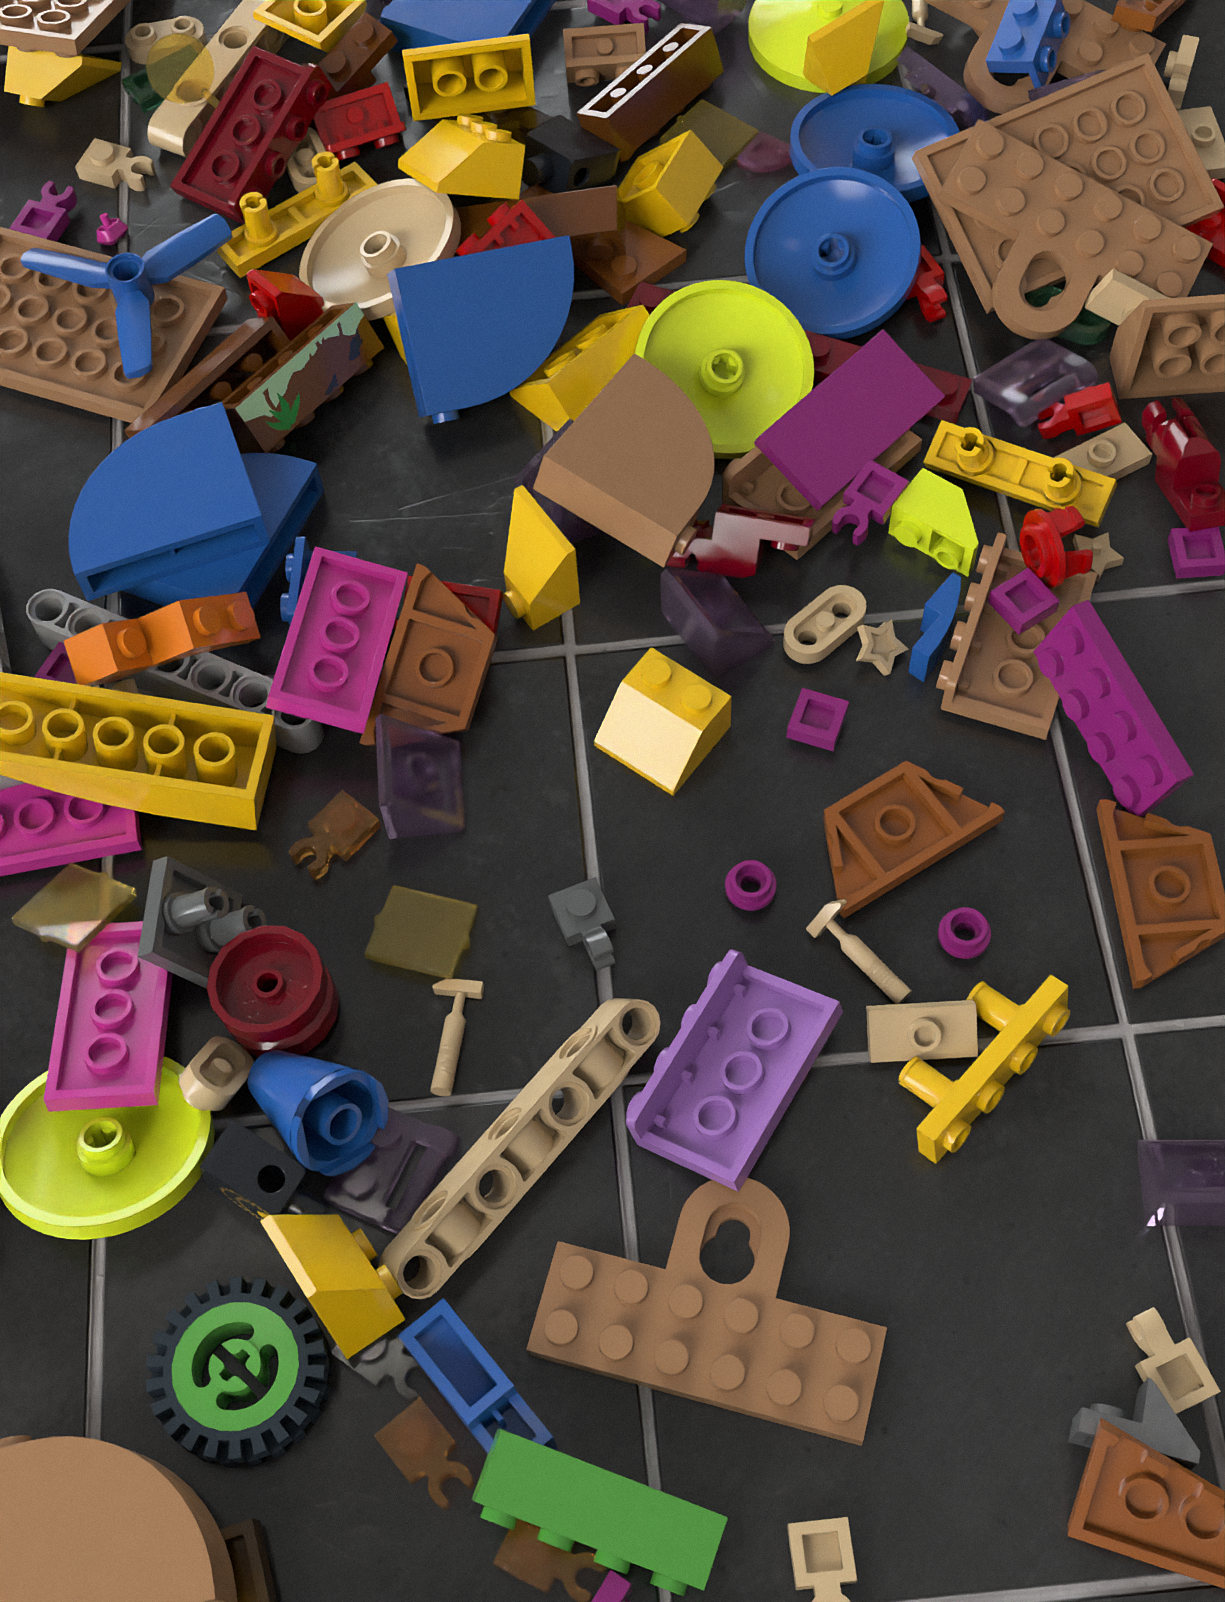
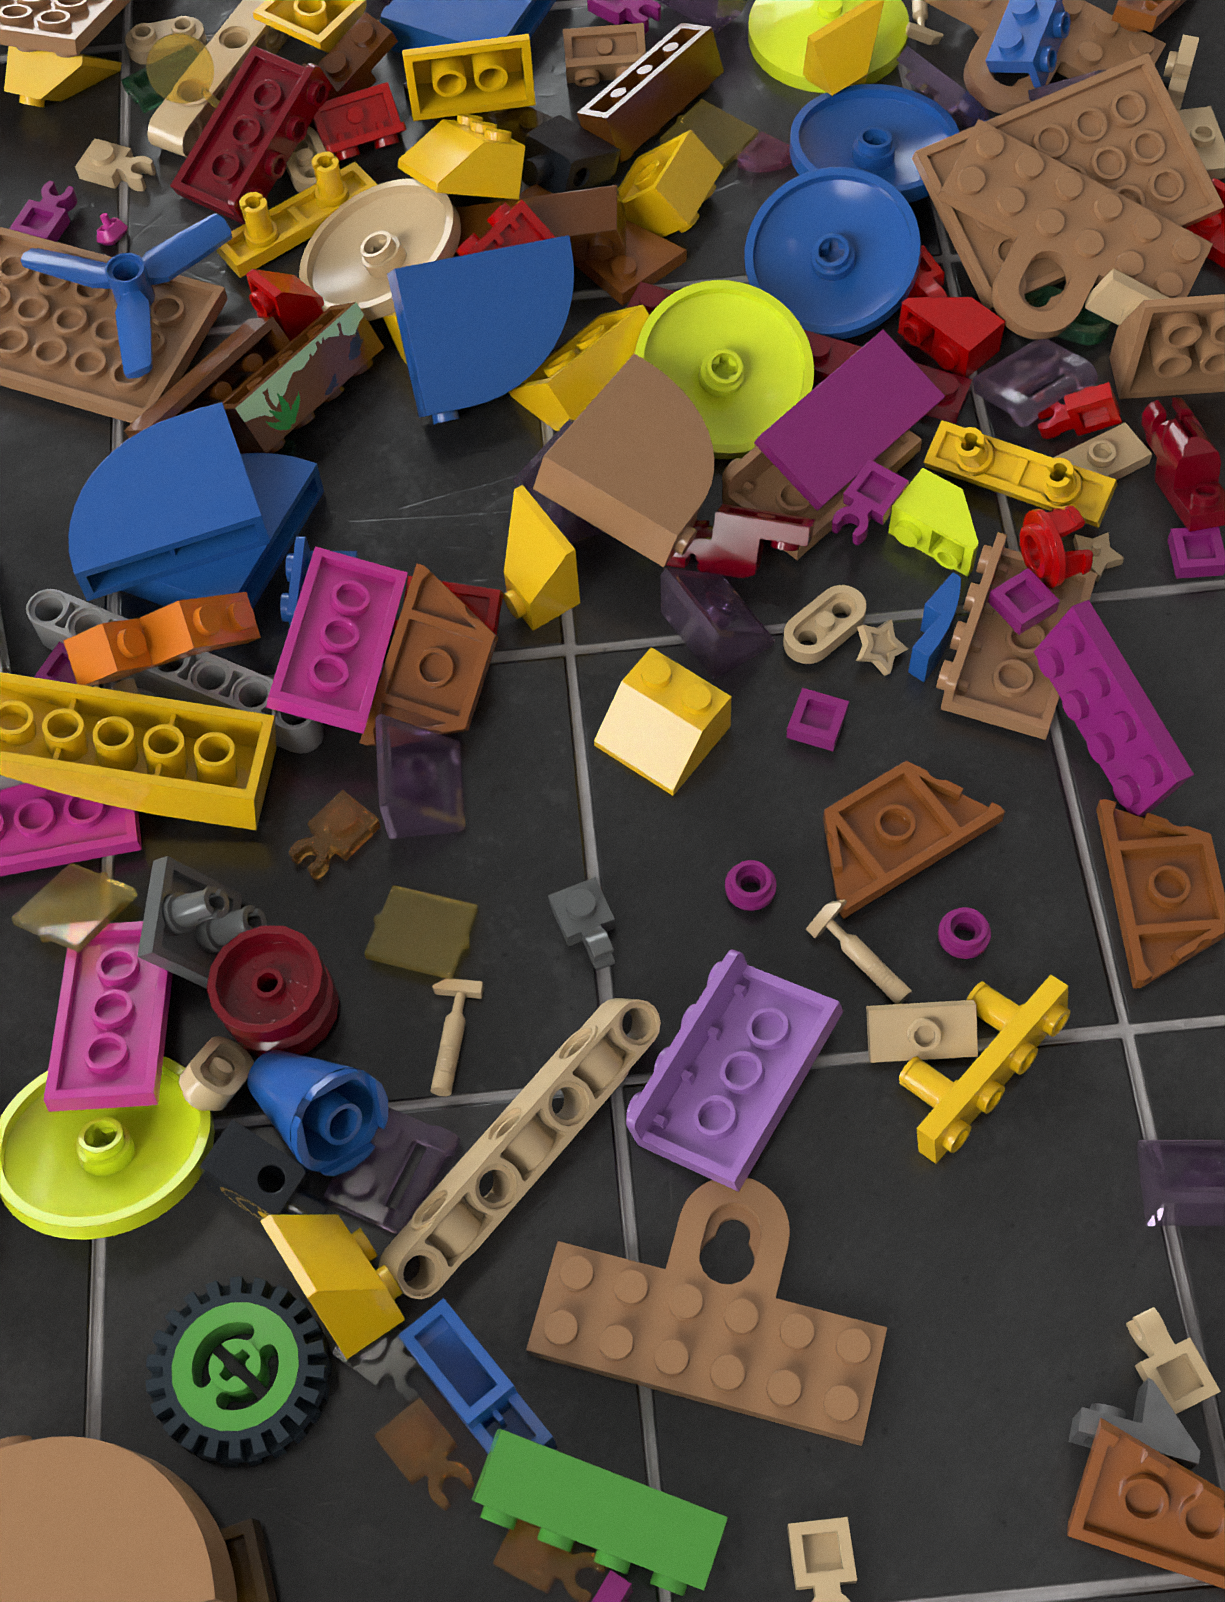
(952, 331): none -> red slope

